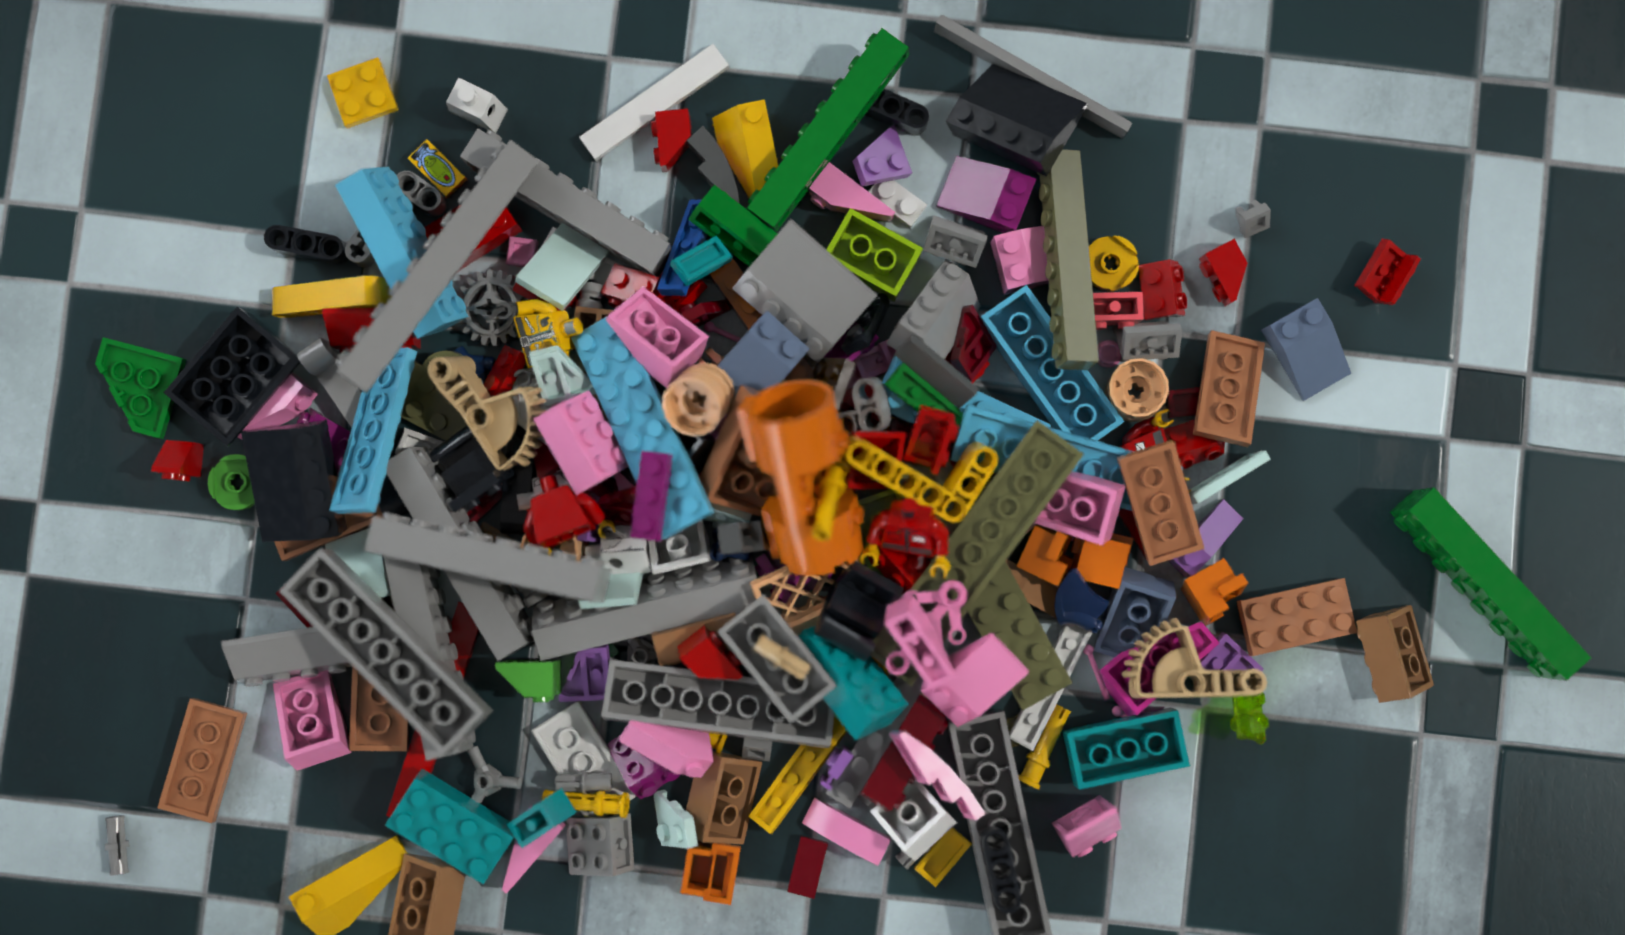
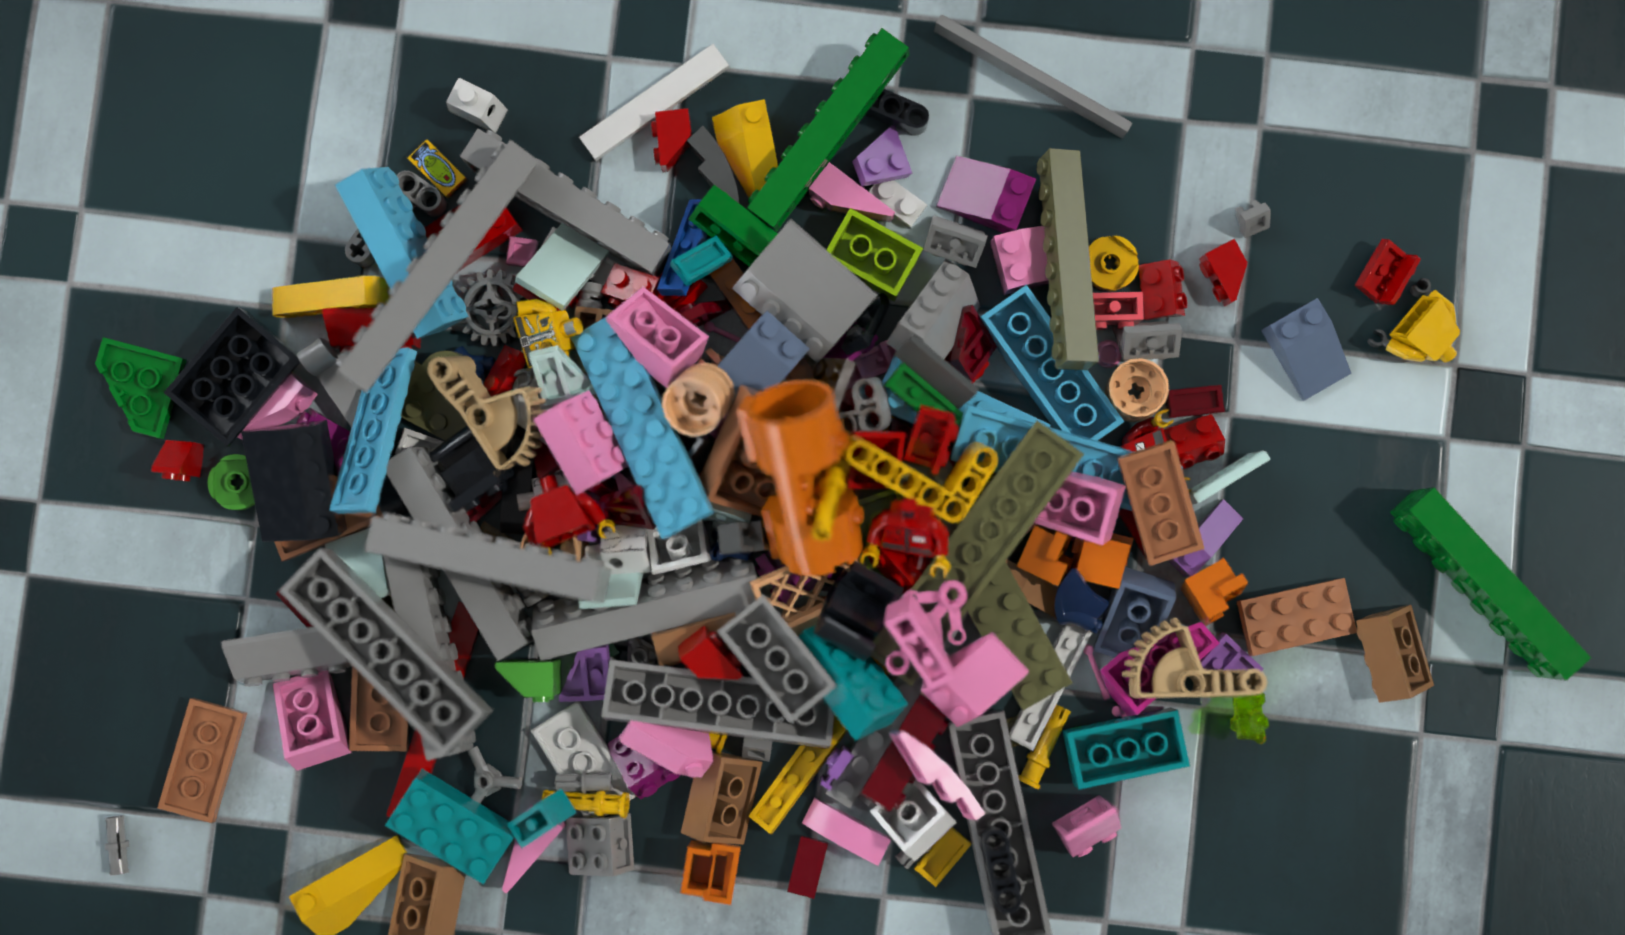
(294, 244): black beam -> none
(362, 92): yellow plate -> none
(651, 495): magenta plate -> none
(674, 824): light aqua wing -> none
(781, 657): tan axle -> none
(1016, 118): black slope -> none
(1229, 388): nougat plate -> none
(1425, 329): none -> yellow torso

